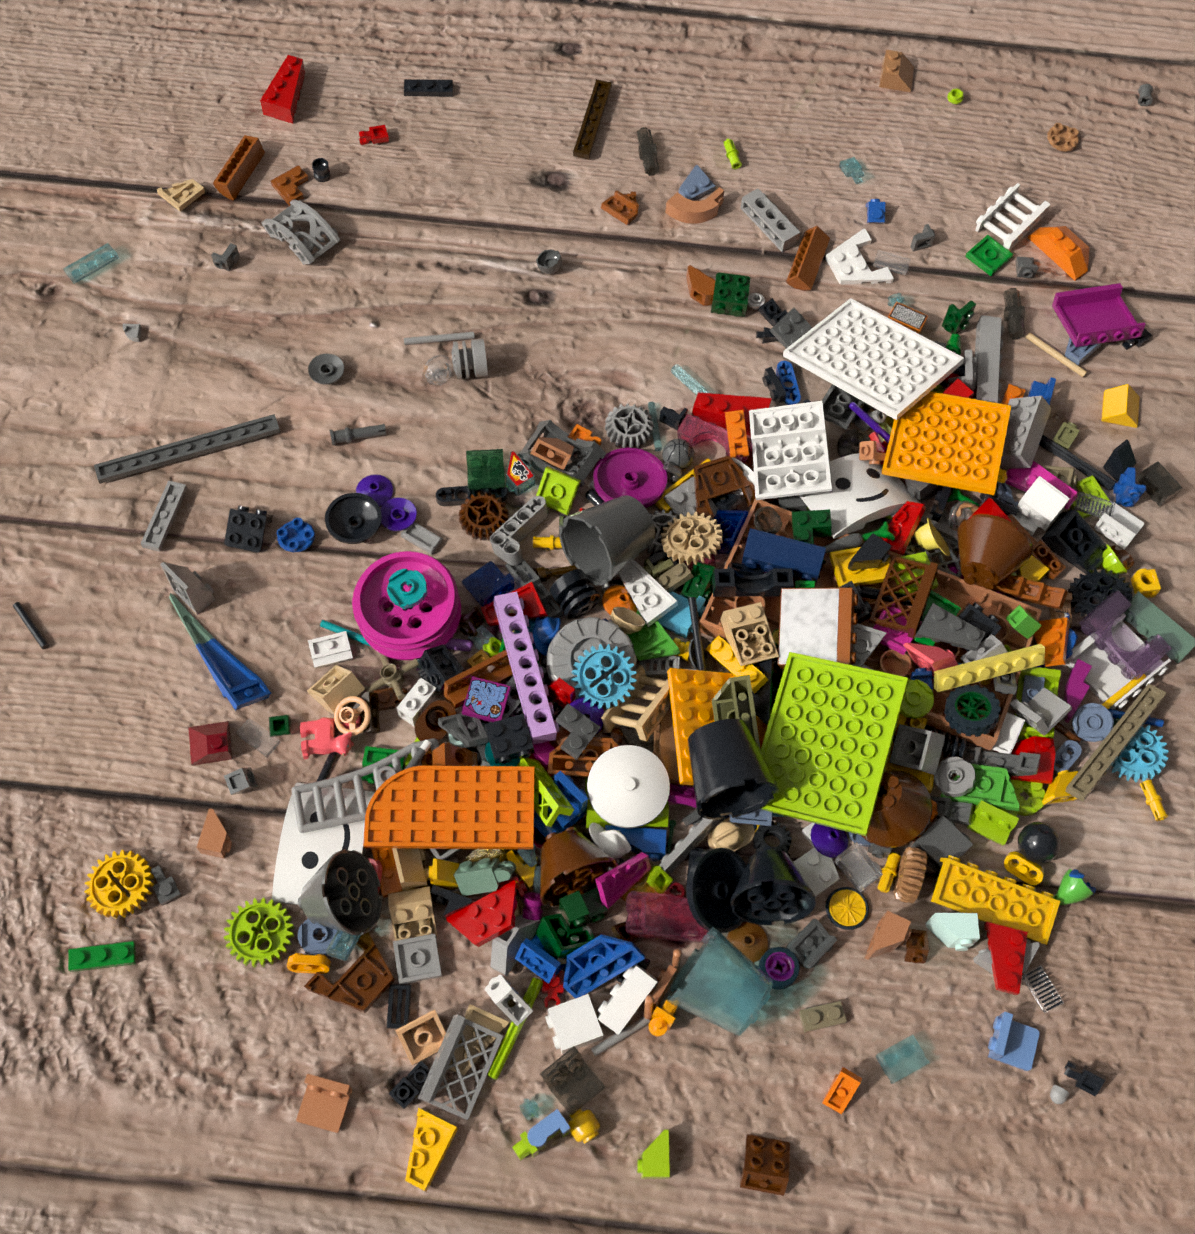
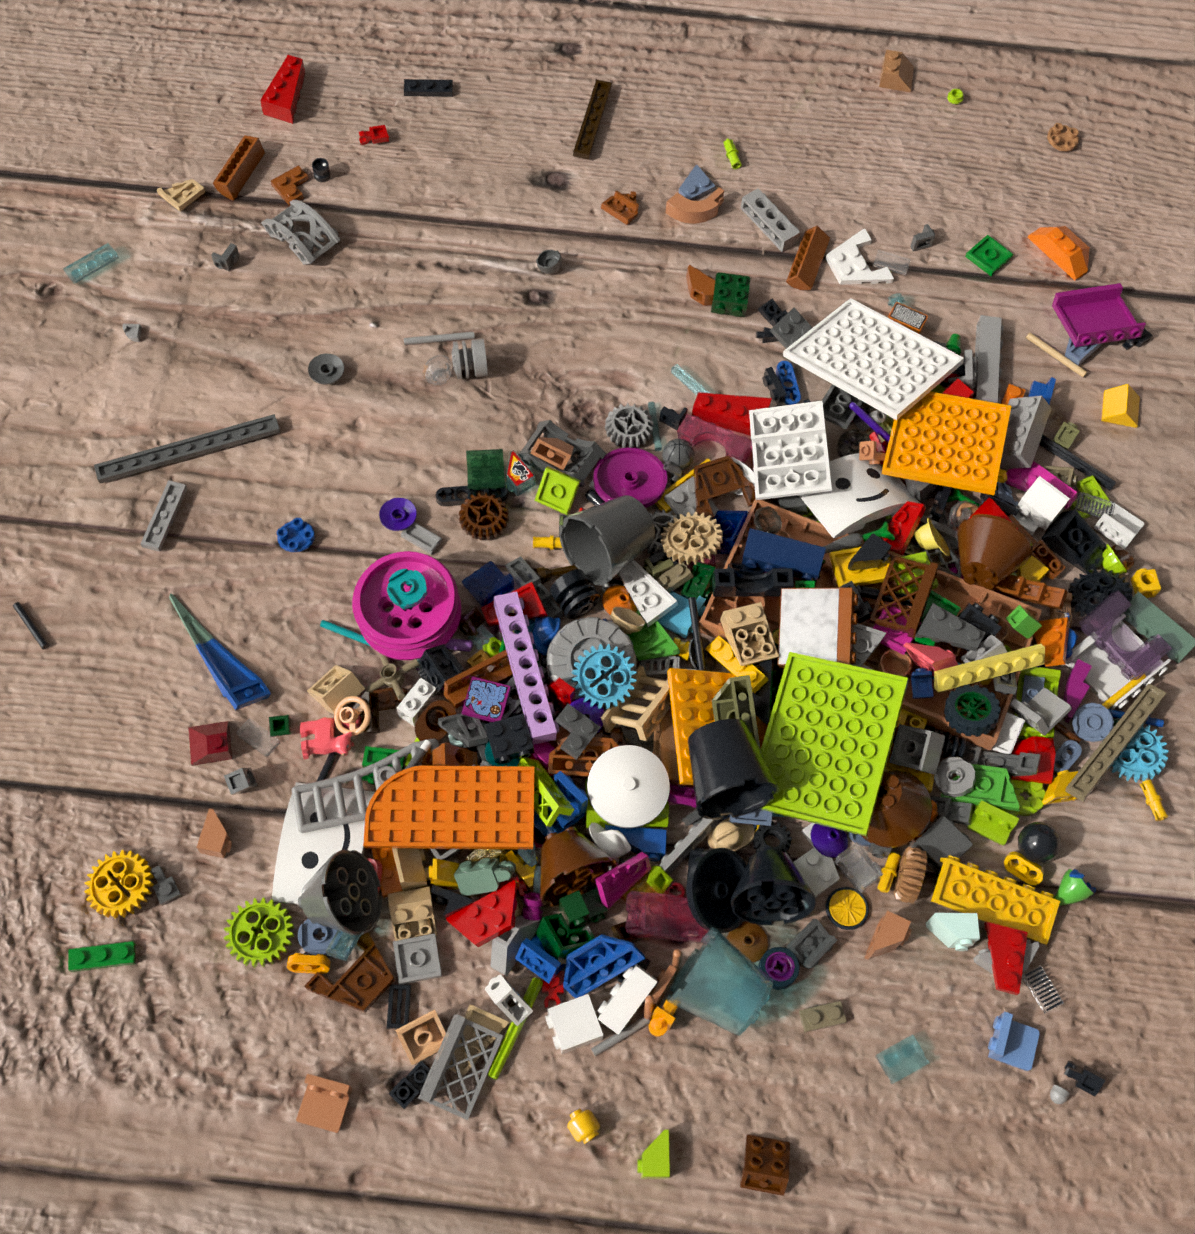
(189, 586): light grey slope -> none
(246, 528): black bracket -> none
(330, 649): white plate -> none
(348, 434): dark grey pin -> none
(353, 509): black dish -> none
(383, 491): dark purple dish -> none
(429, 1147): yellow wing -> none
(507, 538): light grey beam -> none
(529, 1109): clear light blue plate -> none
(540, 1135): medium blue hips -> none
(572, 1081): clear smoke bracket -> none
(583, 434): orange plate -> none
(647, 151): clear smoke piece -> none
(672, 823): clear green hinge -> none
(727, 502): black slope -> none
(736, 433): orange plate -> none
(753, 303): white plate -> none
(811, 525): dark green brick -> none
(842, 1090): orange slope -> none
(852, 168): clear light blue plate -> none
(875, 211): blue bracket -> none
(917, 699): lime tile -> none
(917, 947): reddish brown bracket -> none
(958, 319): dark green bracket -> none
(1014, 313): clear smoke piece -> none
(1019, 231): white fence -> none
(1026, 267): dark grey bracket -> none
(1120, 460): black slope -> none
(1126, 491): blue bracket -> none
(1145, 95): dark grey bush -> none
(1159, 483): clear smoke brick -> none

